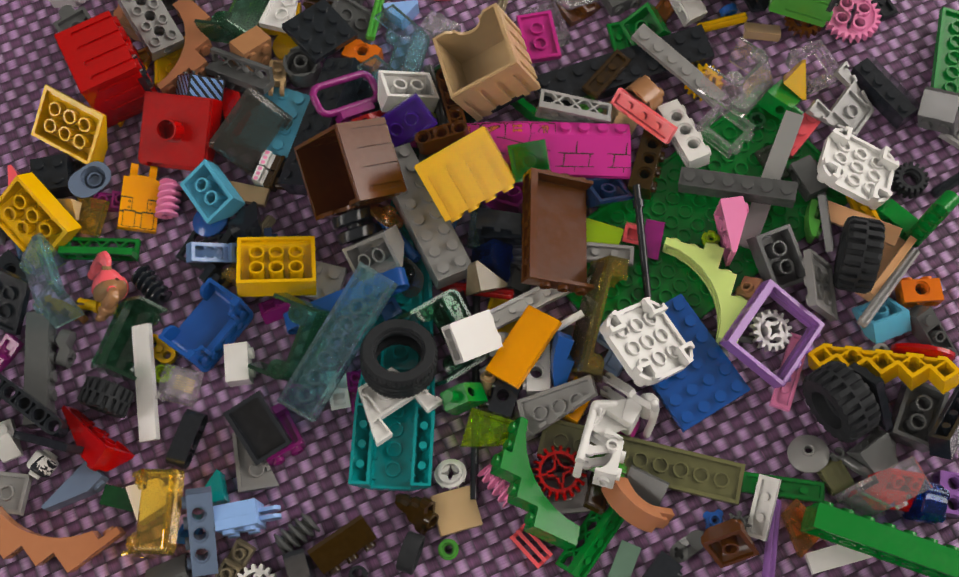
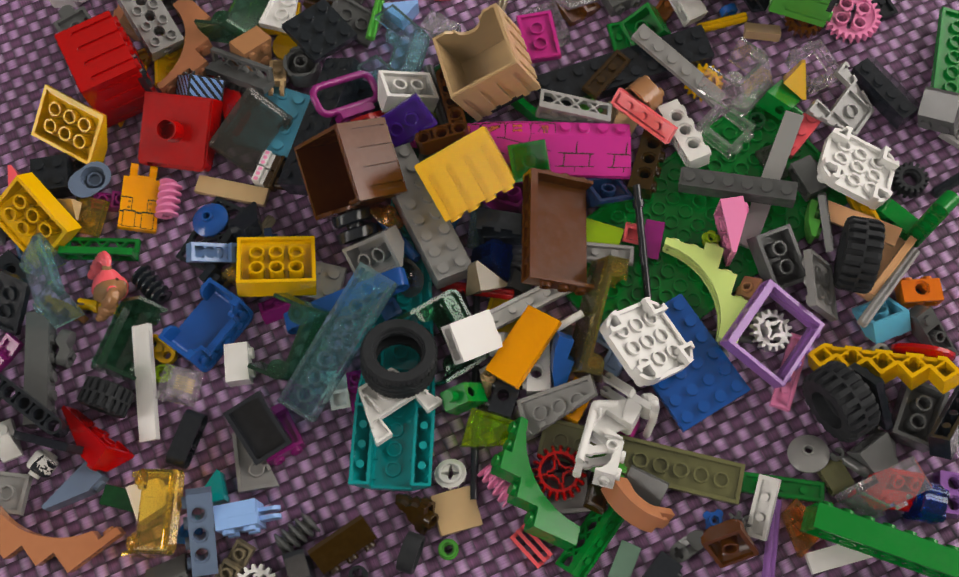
(212, 192): medium azure slope -> none
(359, 47): orange brick -> none

